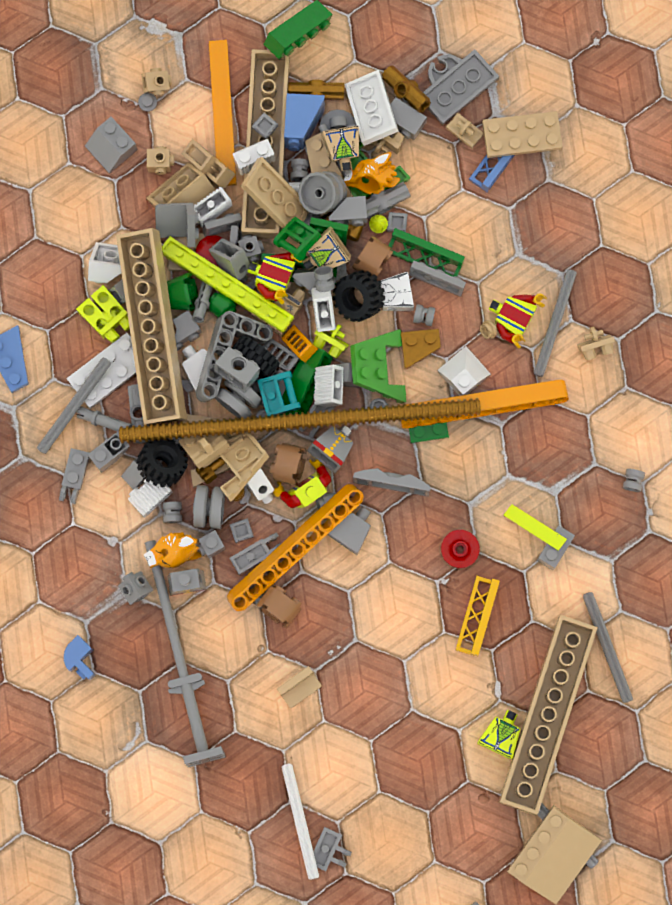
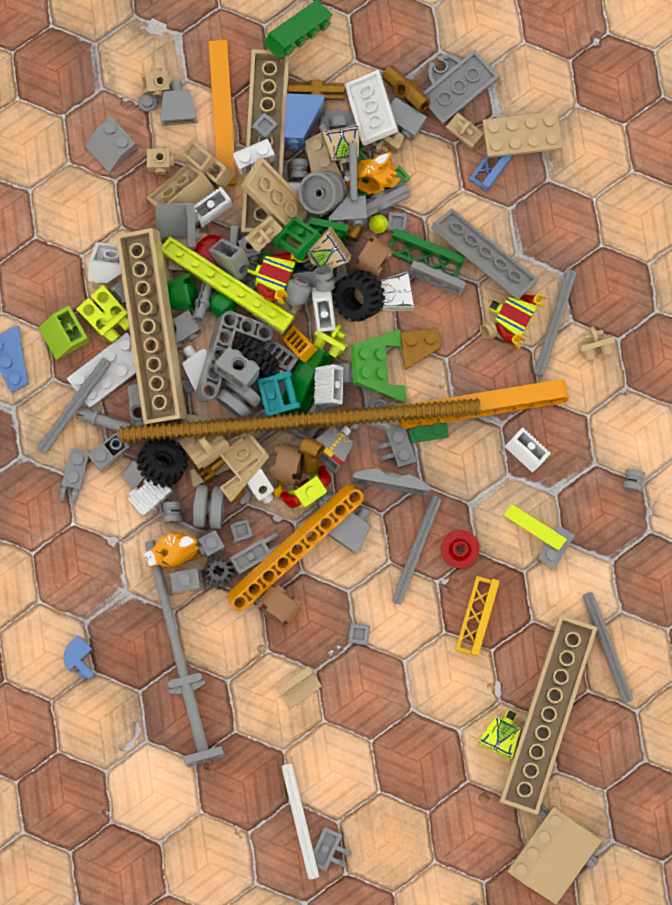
(63, 333): none -> lime slope
(135, 587): light grey brick -> none
(177, 106): none -> light grey torso
(220, 225): light grey plate -> none
(222, 567): none -> dark grey gear
(263, 233): none -> tan hips
(298, 291): none -> light grey head
(312, 452): none -> pearl gold piece
(353, 171): none -> light grey bar
(358, 634): none -> light grey tile
(400, 447): none -> light grey hinge
(416, 550): none -> light grey axle
(420, 312): light grey wheel -> none
(464, 372): white slope -> none
(484, 254): none -> light grey plate
(527, 449): none -> white brick

